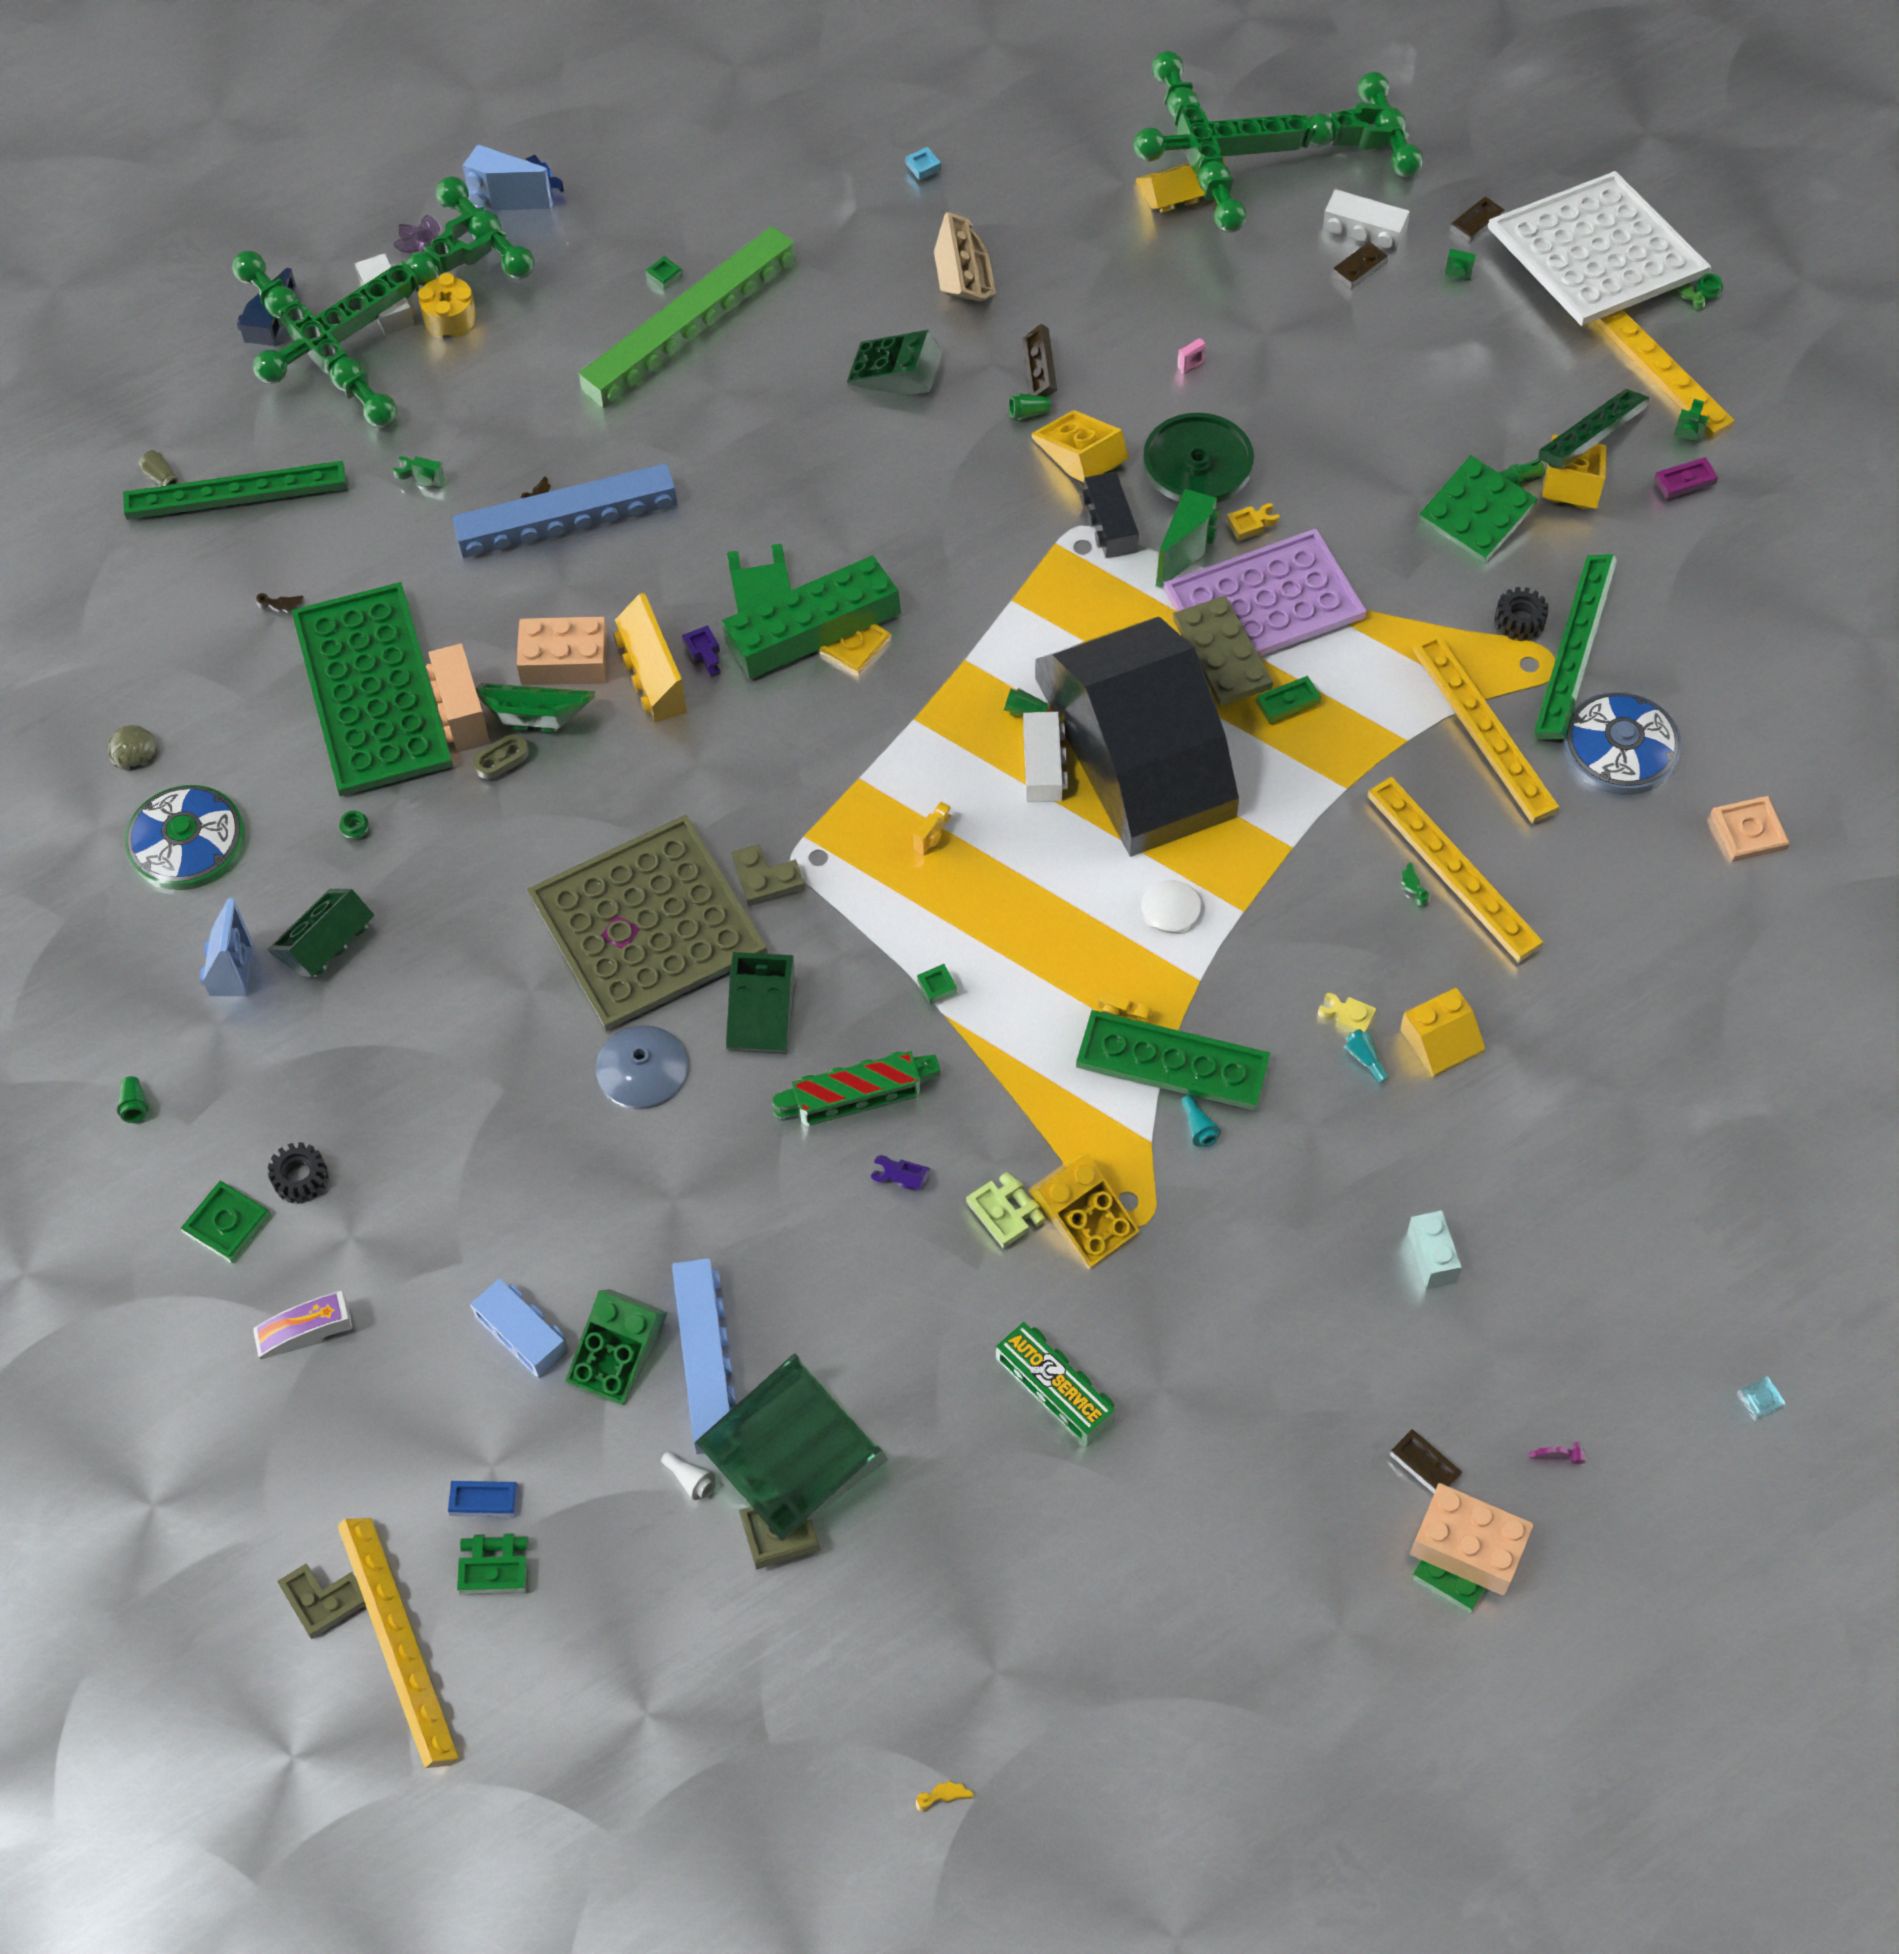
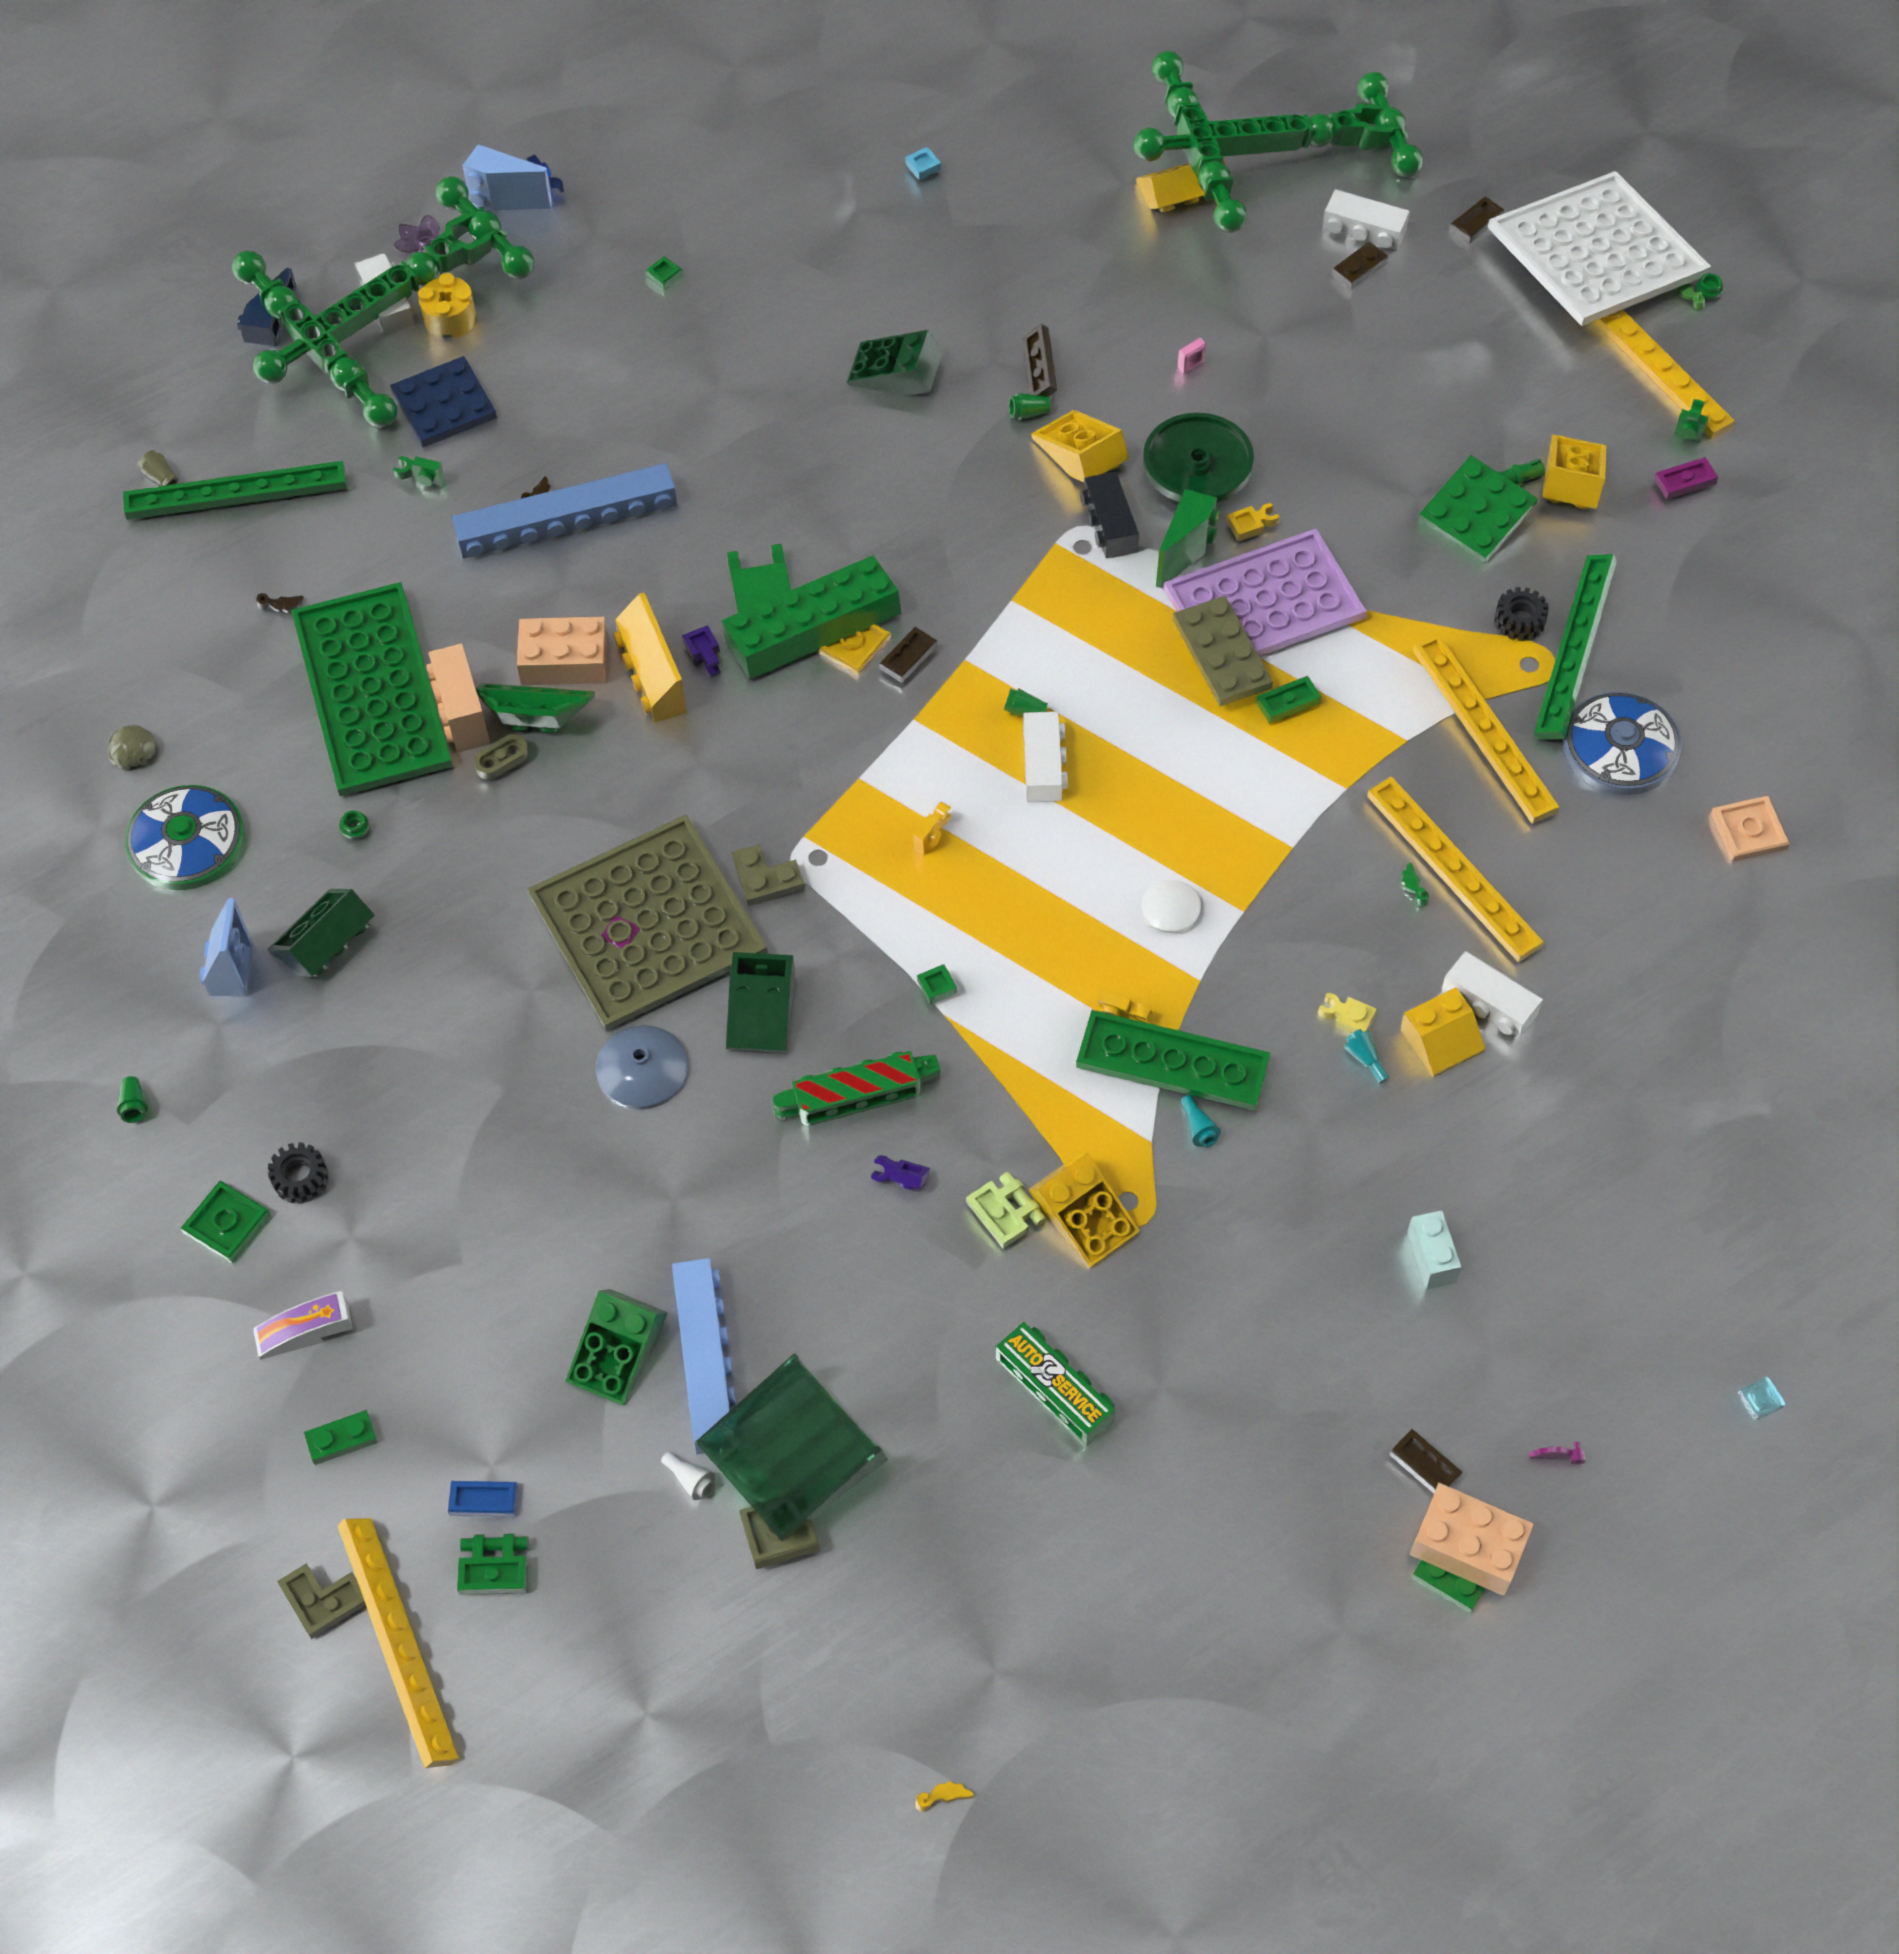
(340, 1437): none -> green plate
(443, 401): none -> dark blue plate
(520, 1327): light blue brick -> none
(687, 317): bright green brick -> none
(908, 654): none -> dark brown plate
(963, 260): tan wedge -> none
(1144, 731): black brick -> none
(1460, 264): green plate -> none
(1493, 995): none -> white brick
(1593, 428): dark green plate -> none

